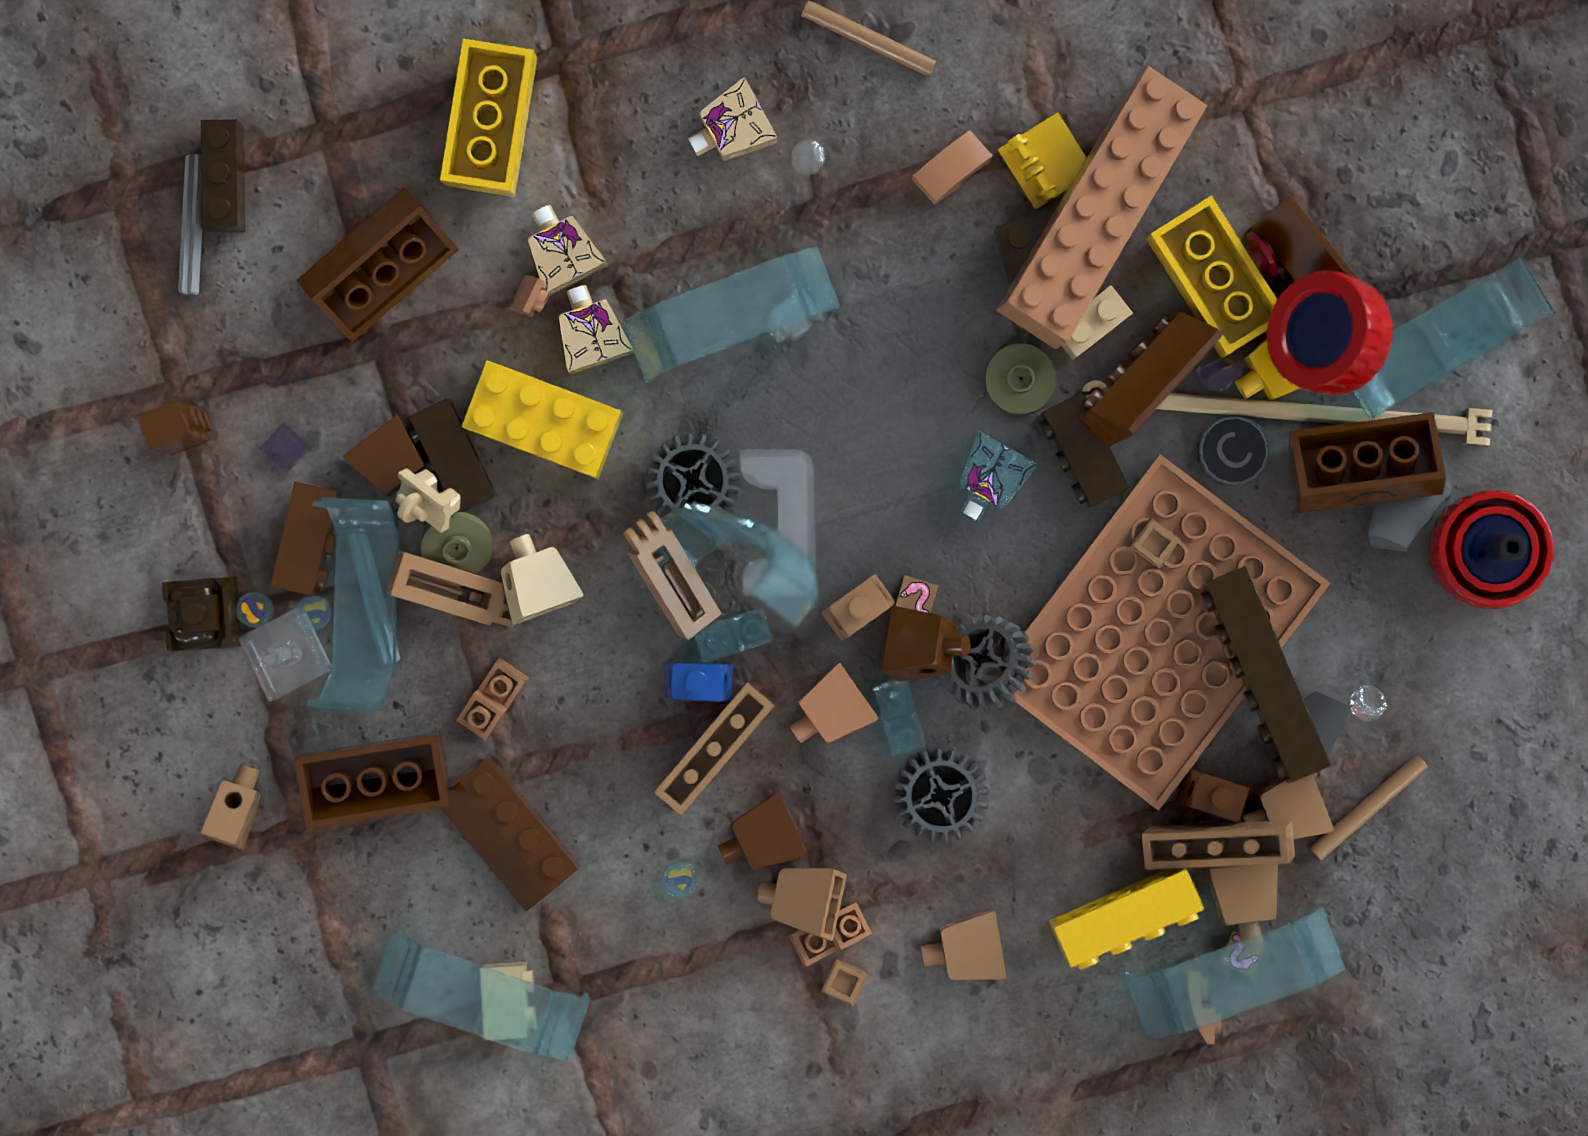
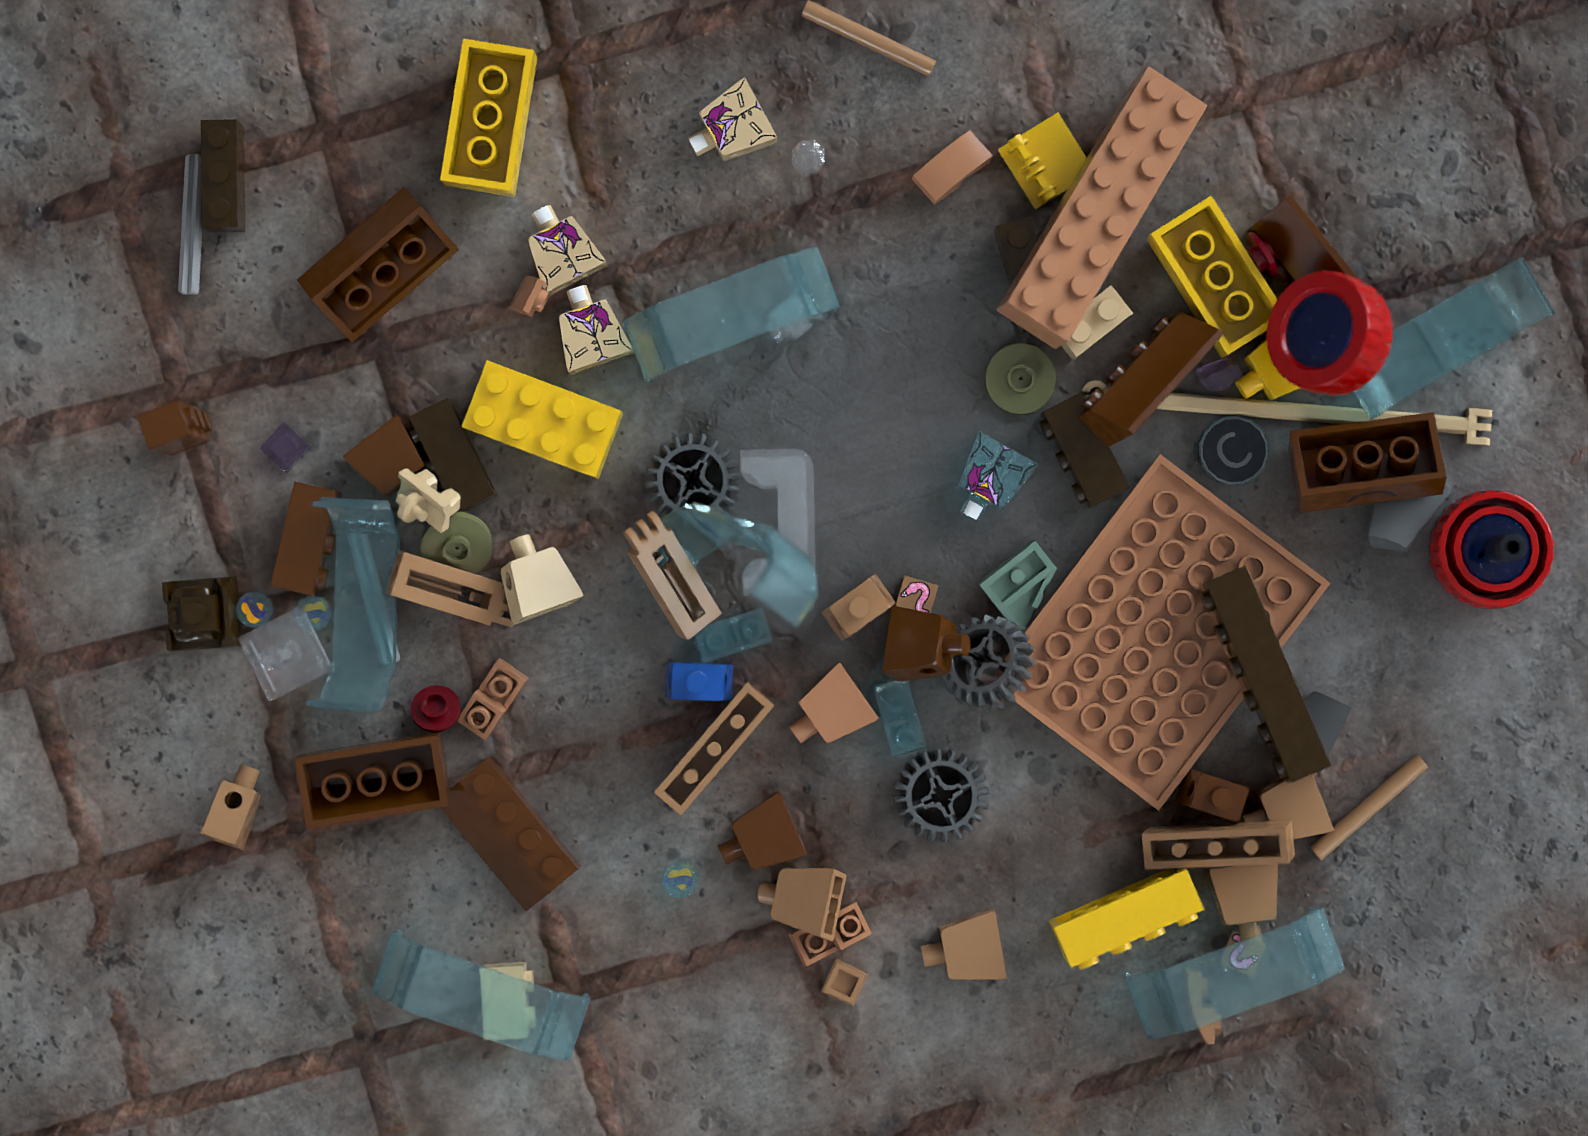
(435, 708): none -> dark red piece
(1019, 583): none -> sand green wing
(1155, 543): medium nougat tile -> none
(1368, 703): clear tile -> none

